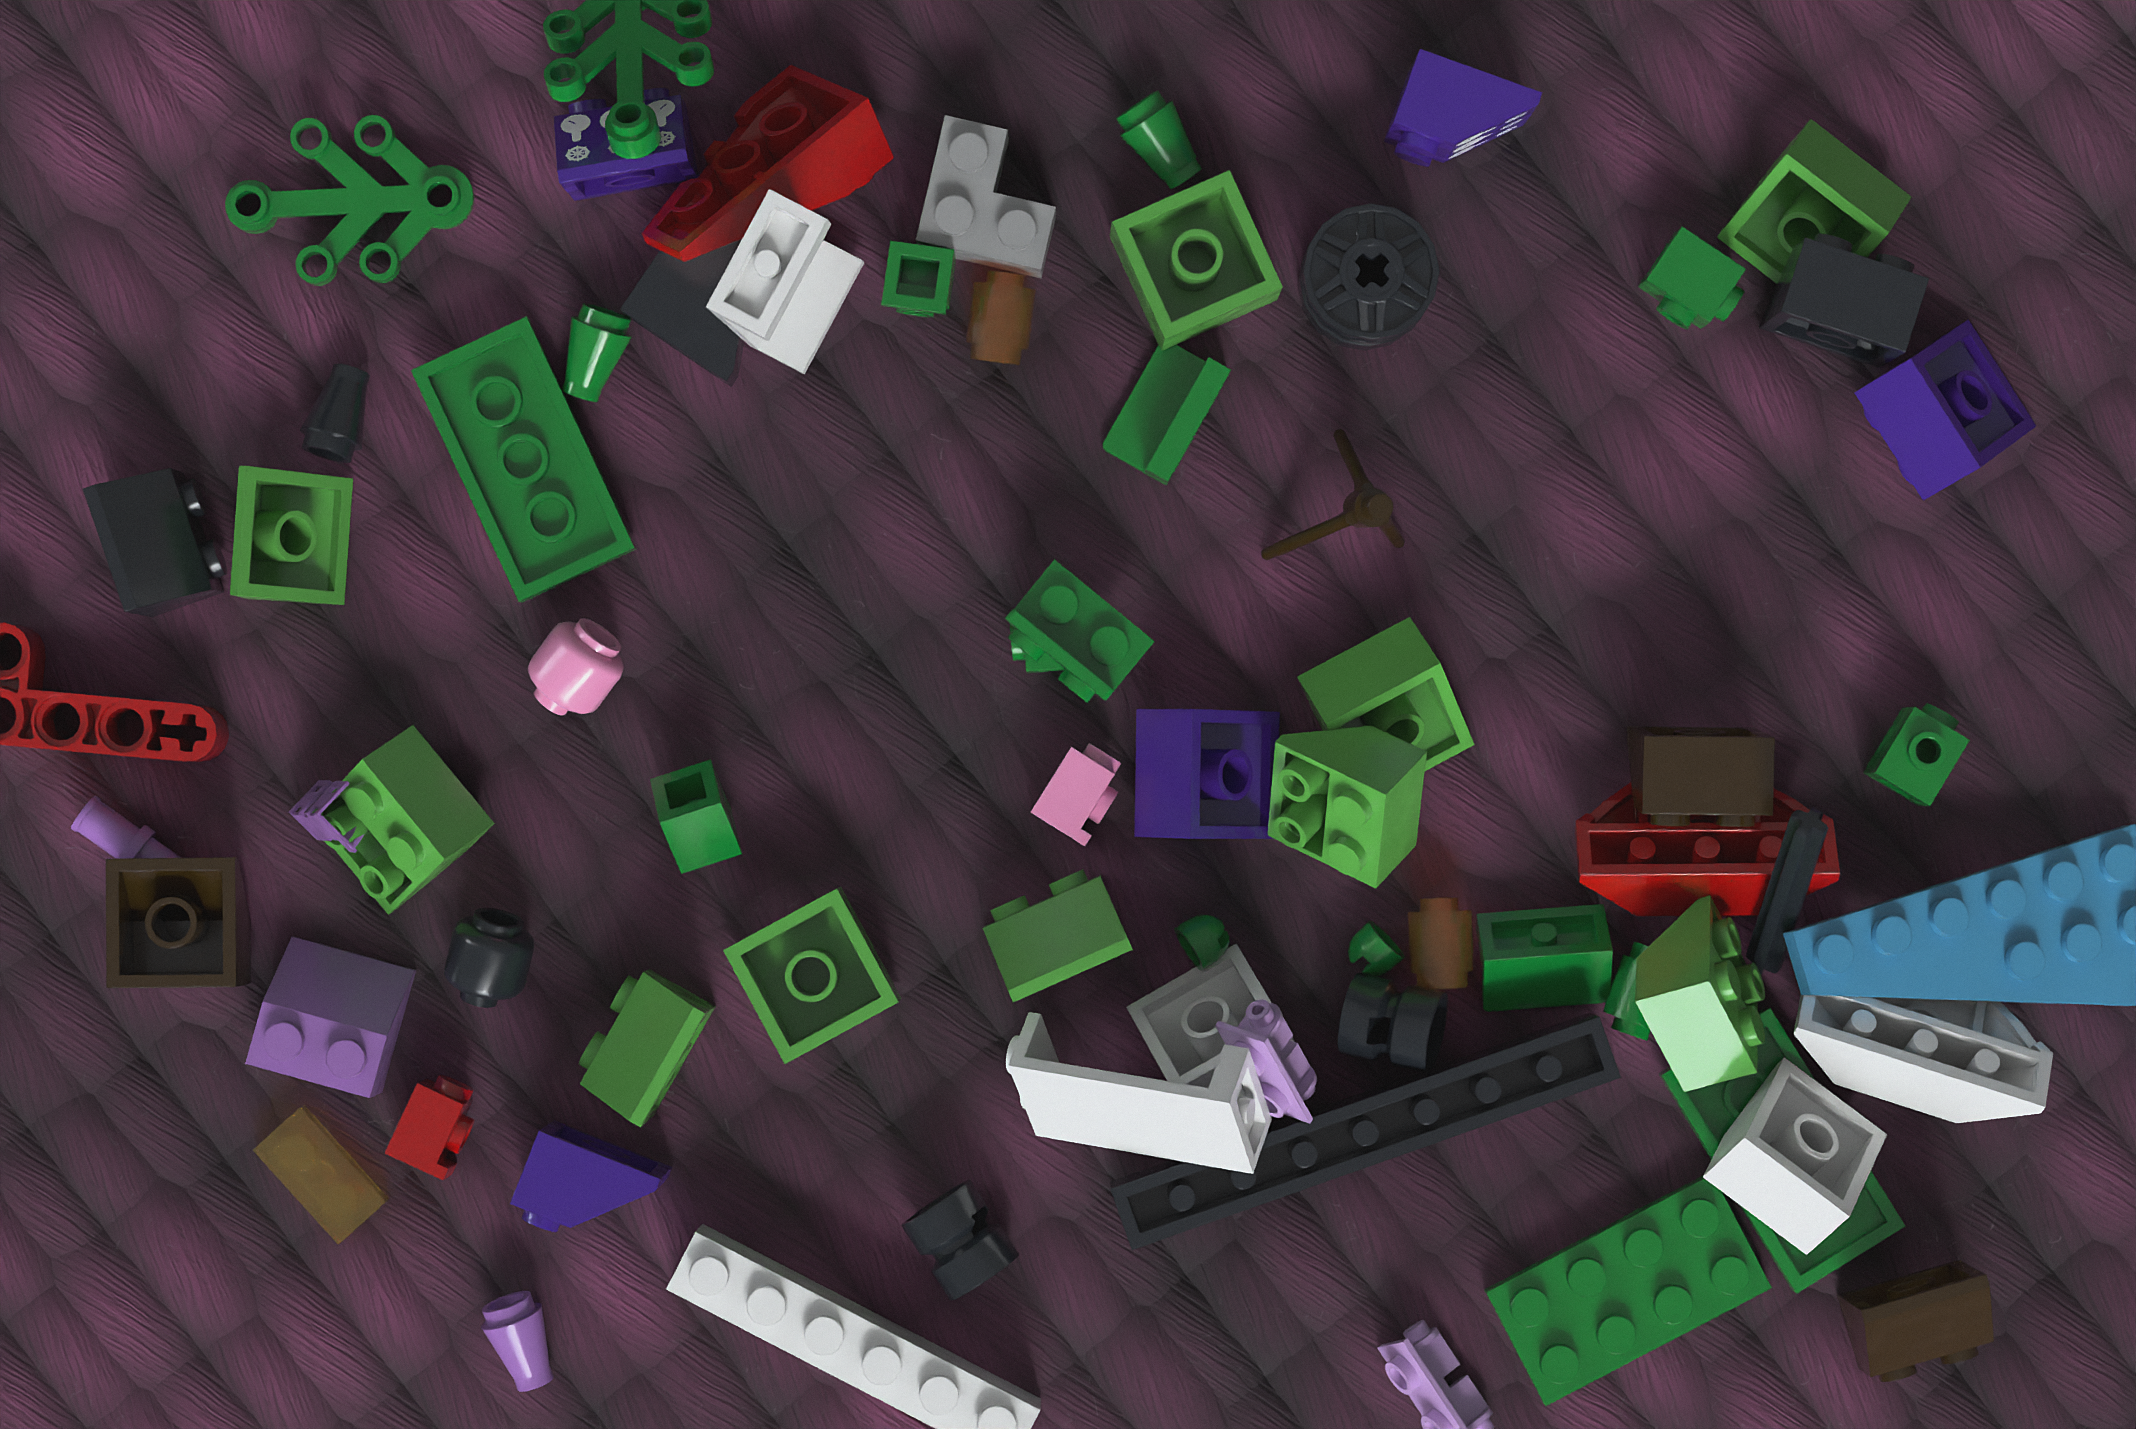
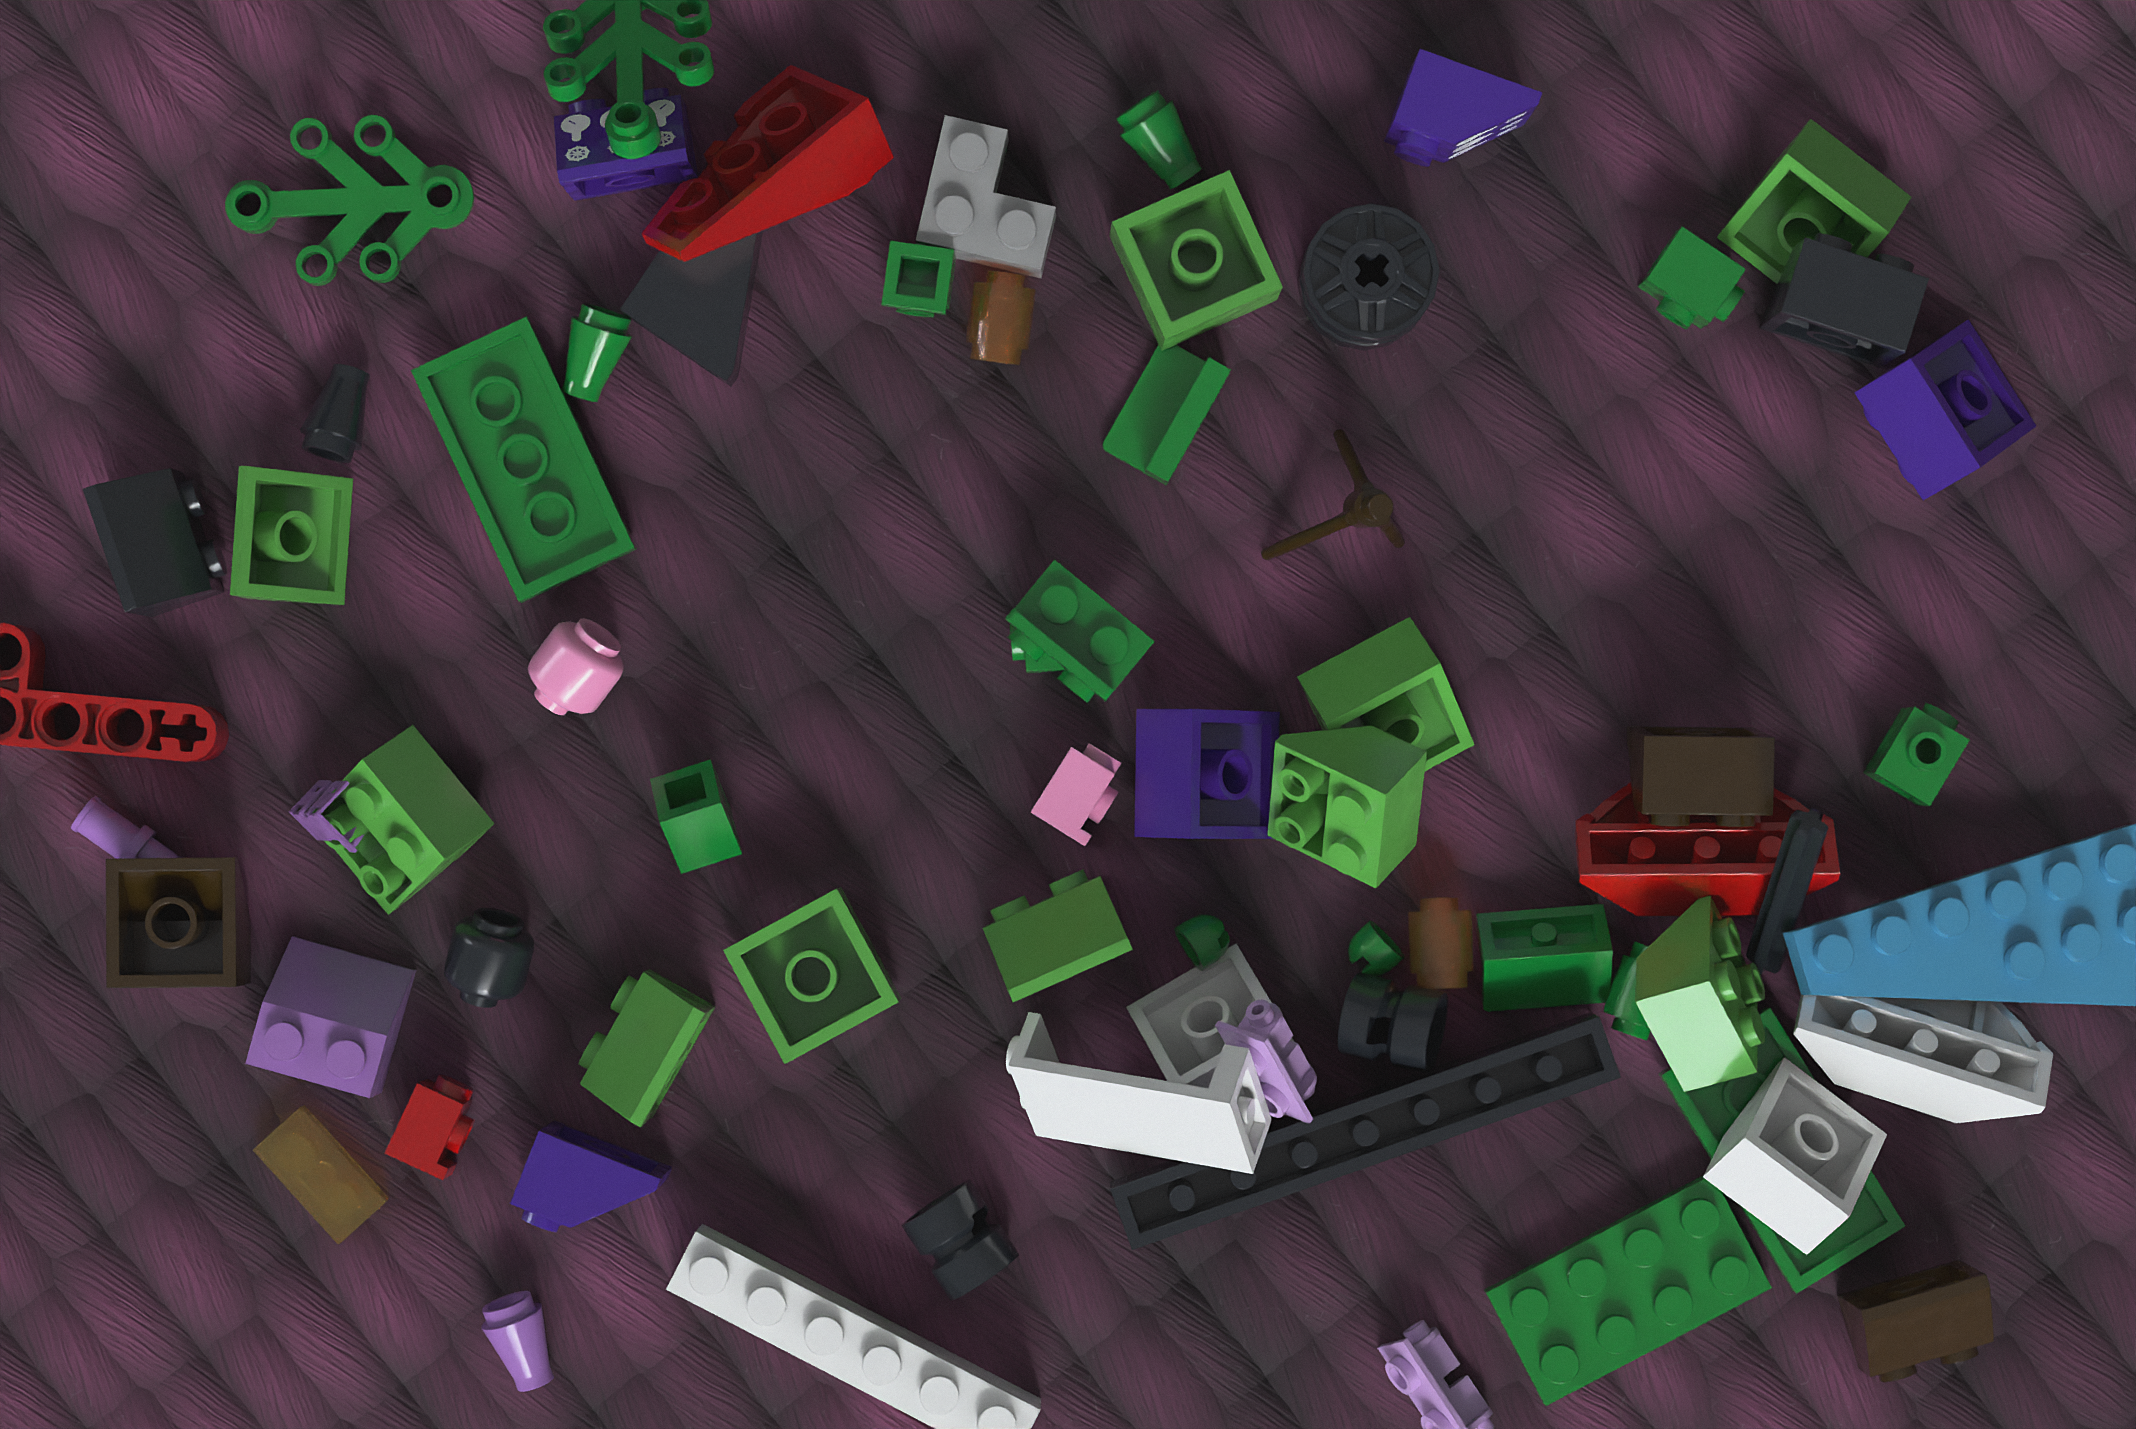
(784, 282): white panel -> none

